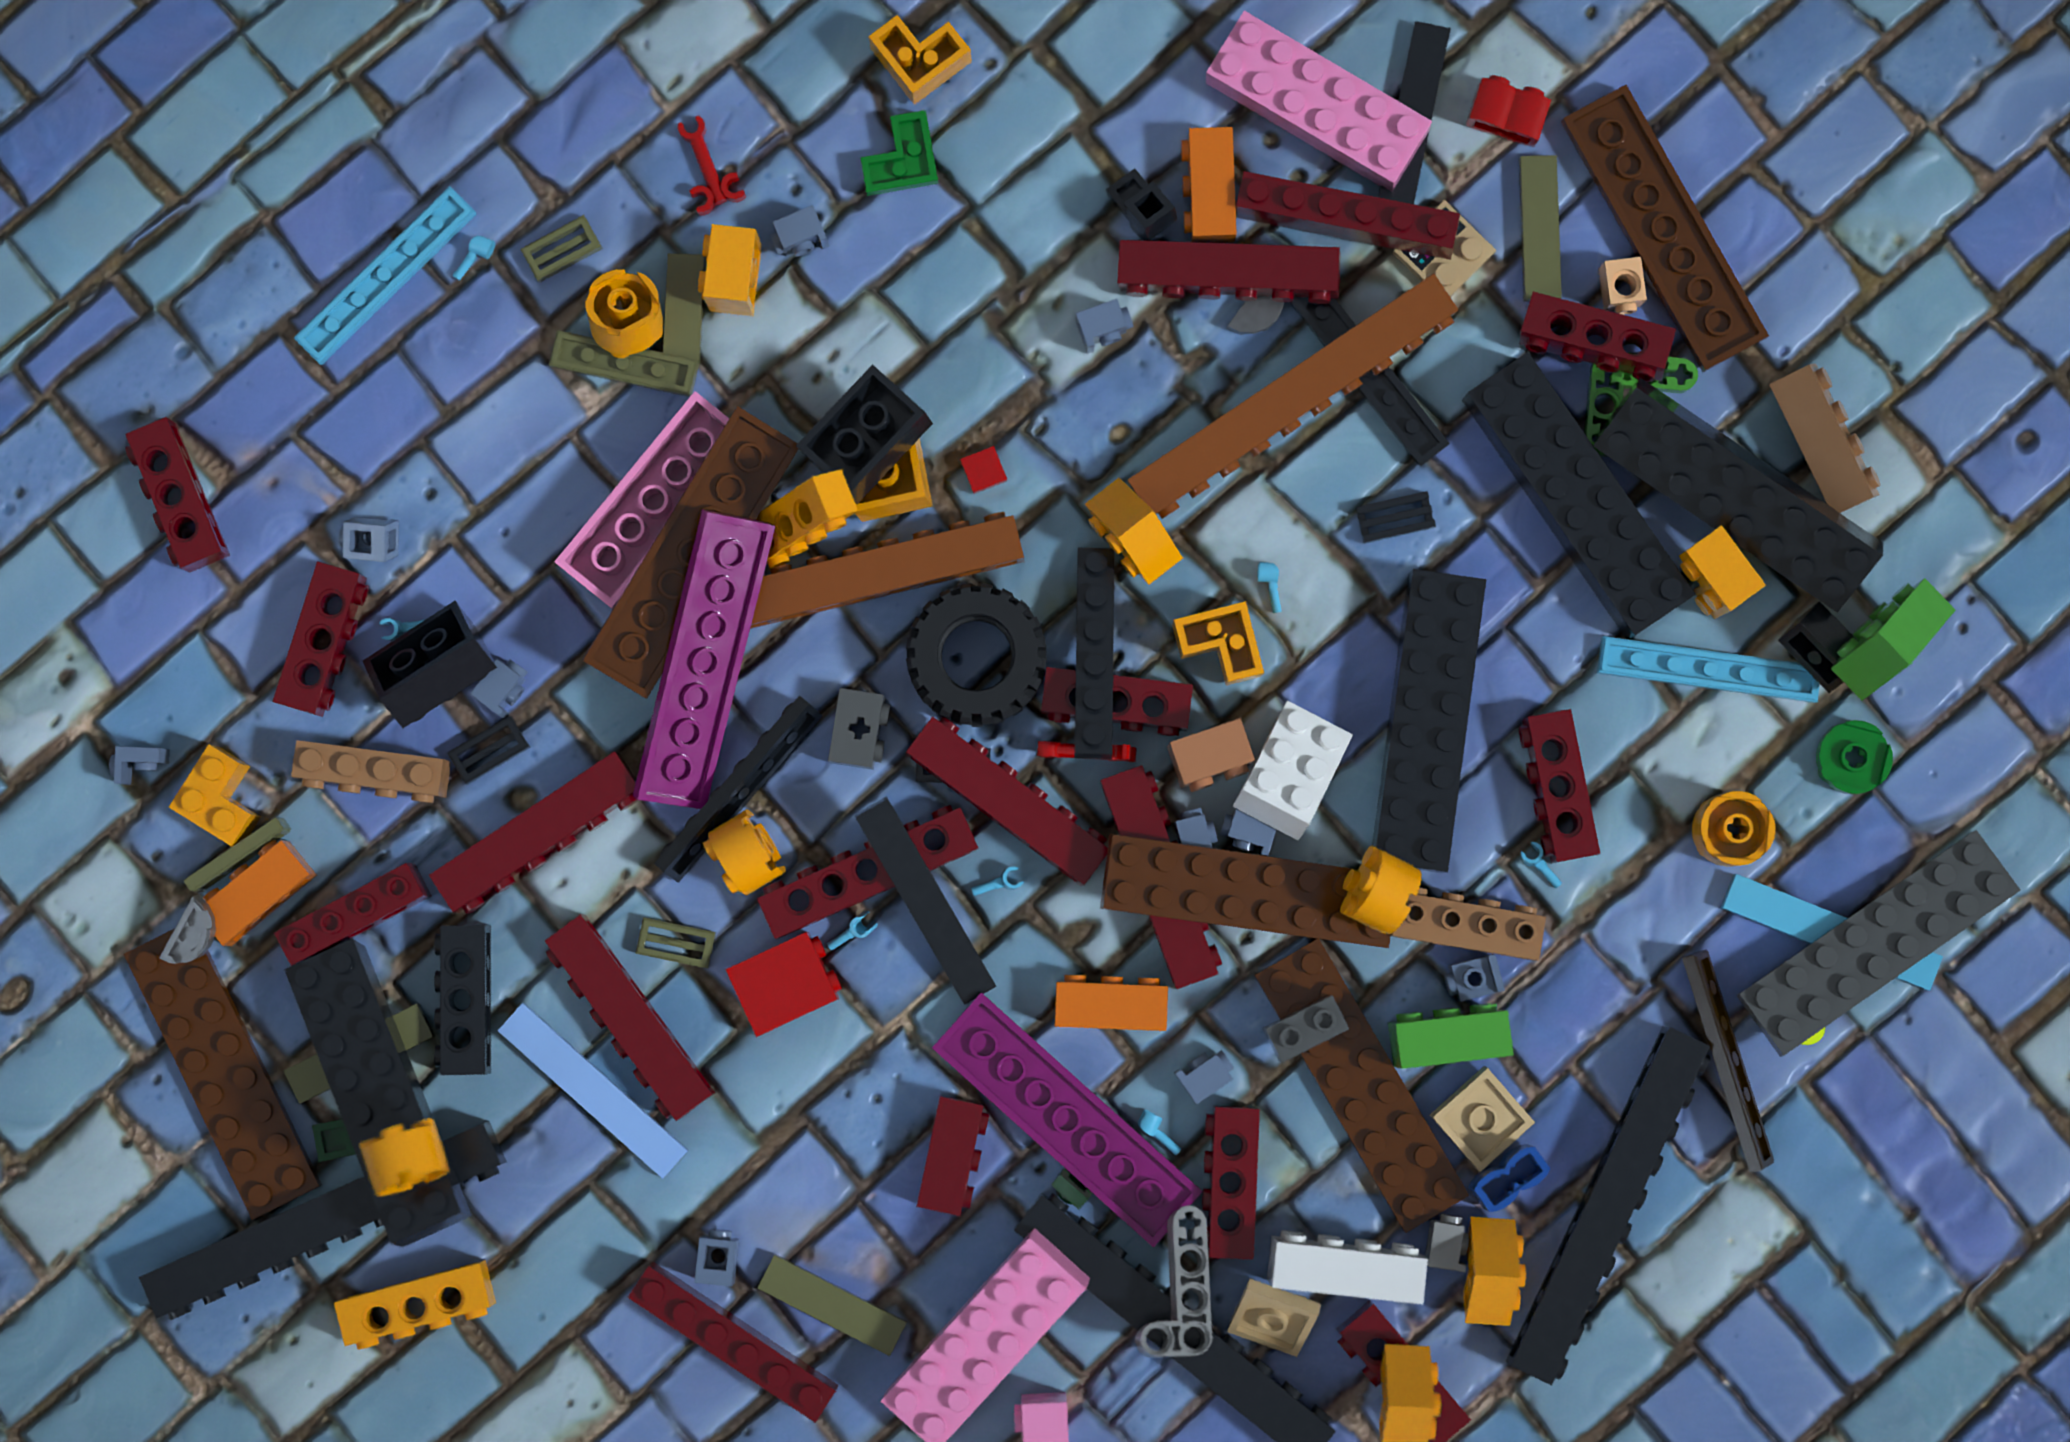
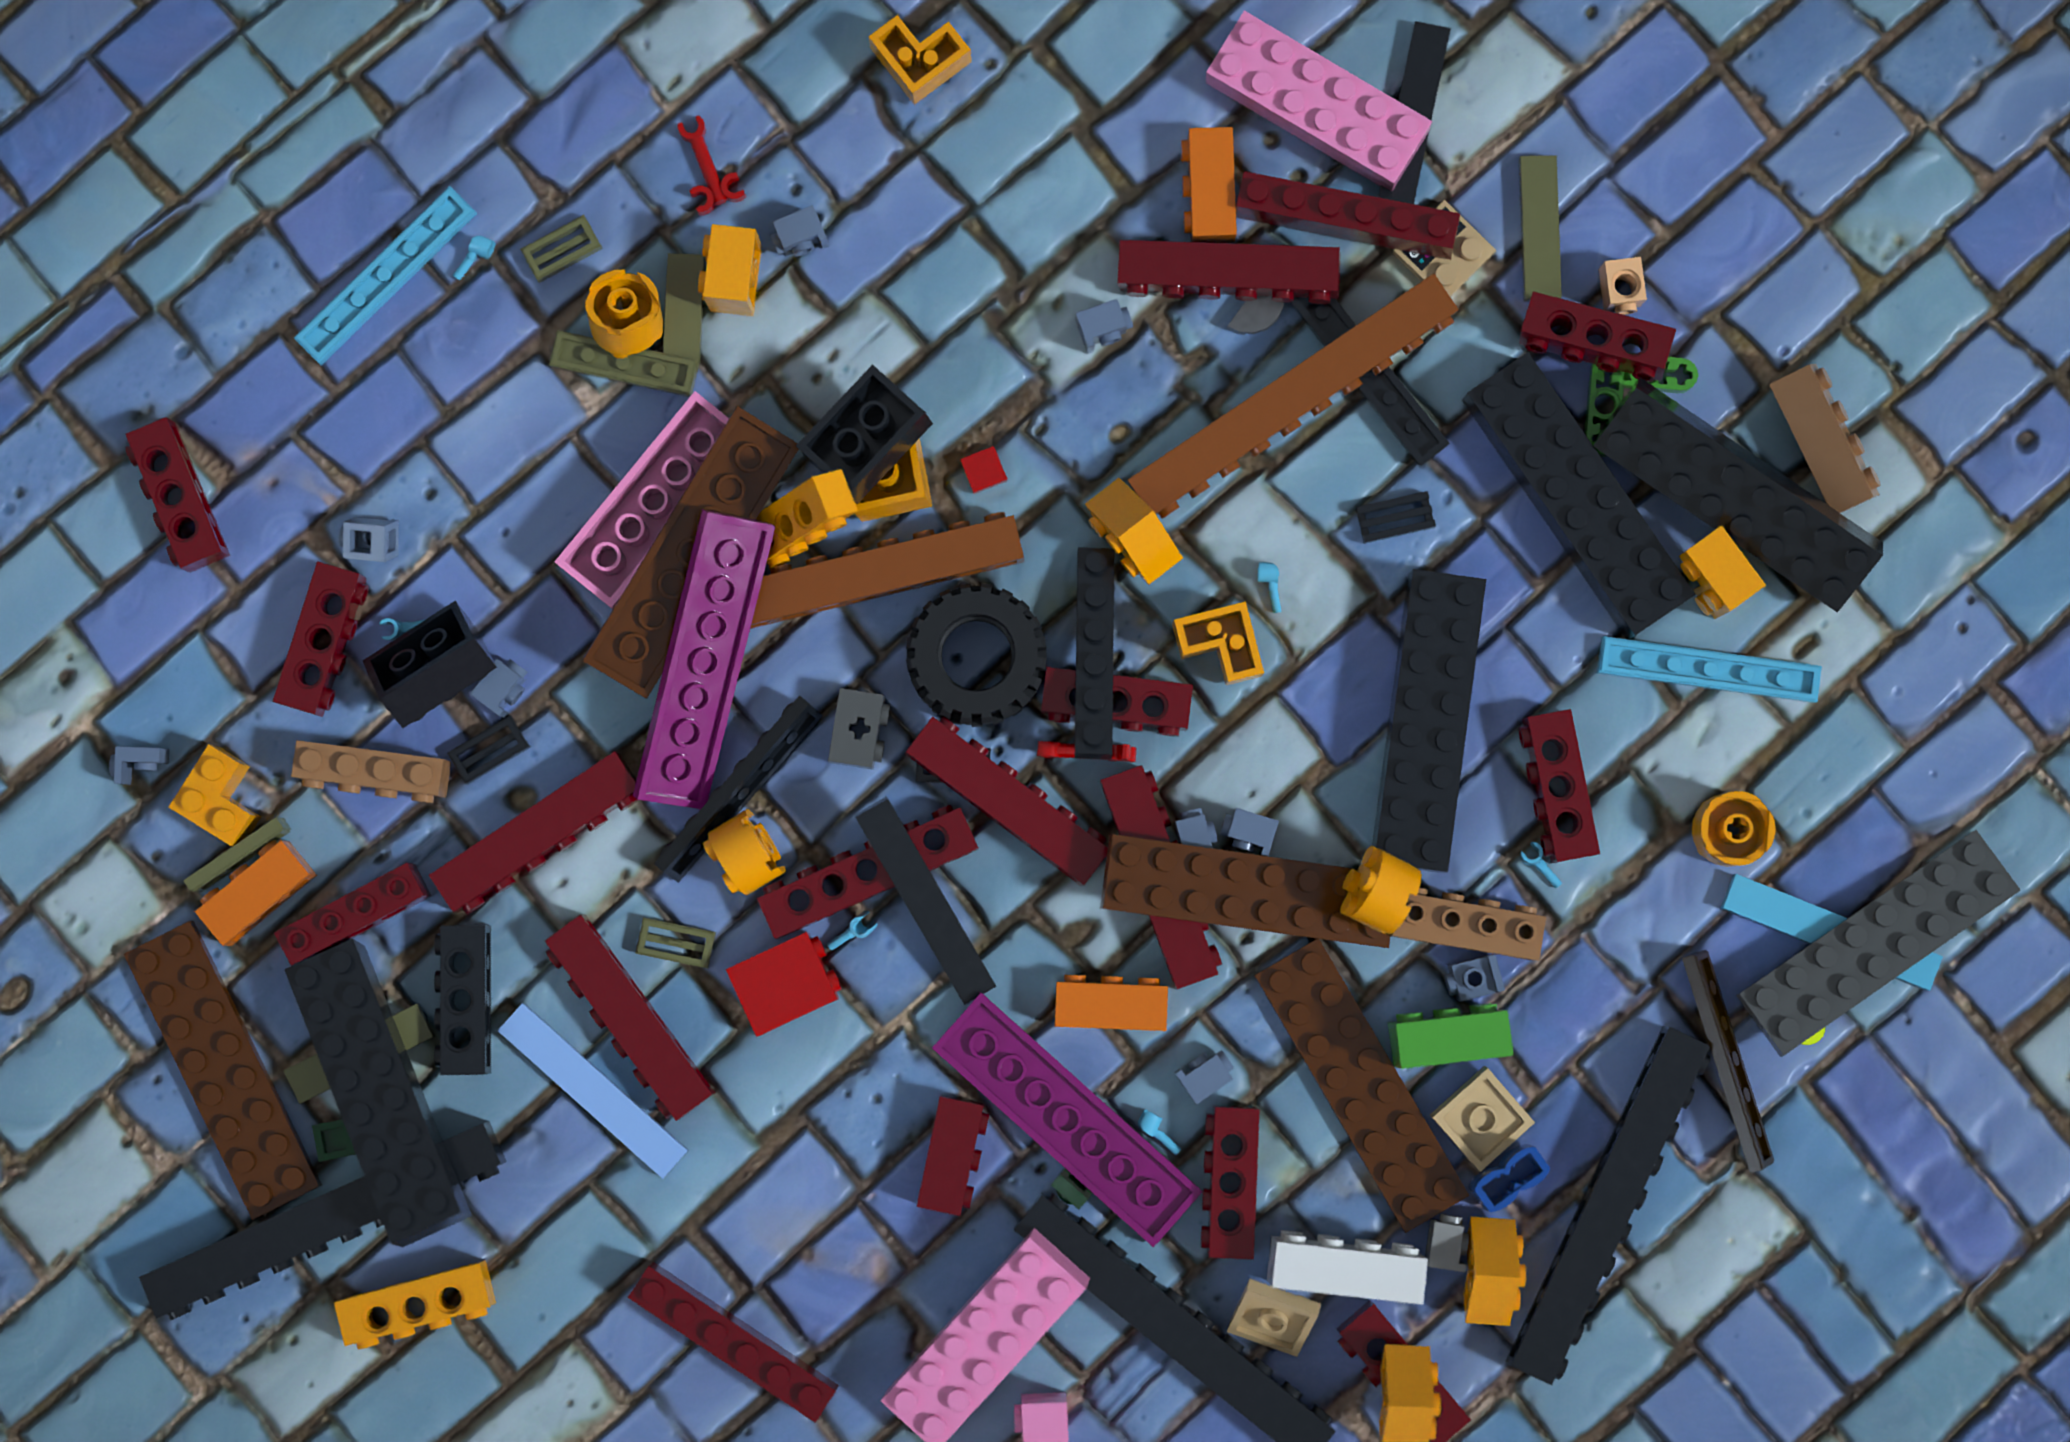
(192, 934): flat silver tile -> none
(404, 1157): light orange brick -> none
(713, 1272): sand blue brick -> none
(832, 1304): olive tile -> none
(909, 165): green plate -> none
(997, 883): medium azure hand -> none
(1142, 205): black brick -> none
(1180, 1281): light grey beam -> none
(1211, 754): nougat brick -> none
(1292, 770): white brick -> none
(1305, 1028): dark grey brick -> none
(1508, 110): red brick -> none
(1664, 228): reddish brown plate -> none
(1815, 642): black brick -> none
(1871, 746): green plate -> none
(1892, 638): bright green brick -> none

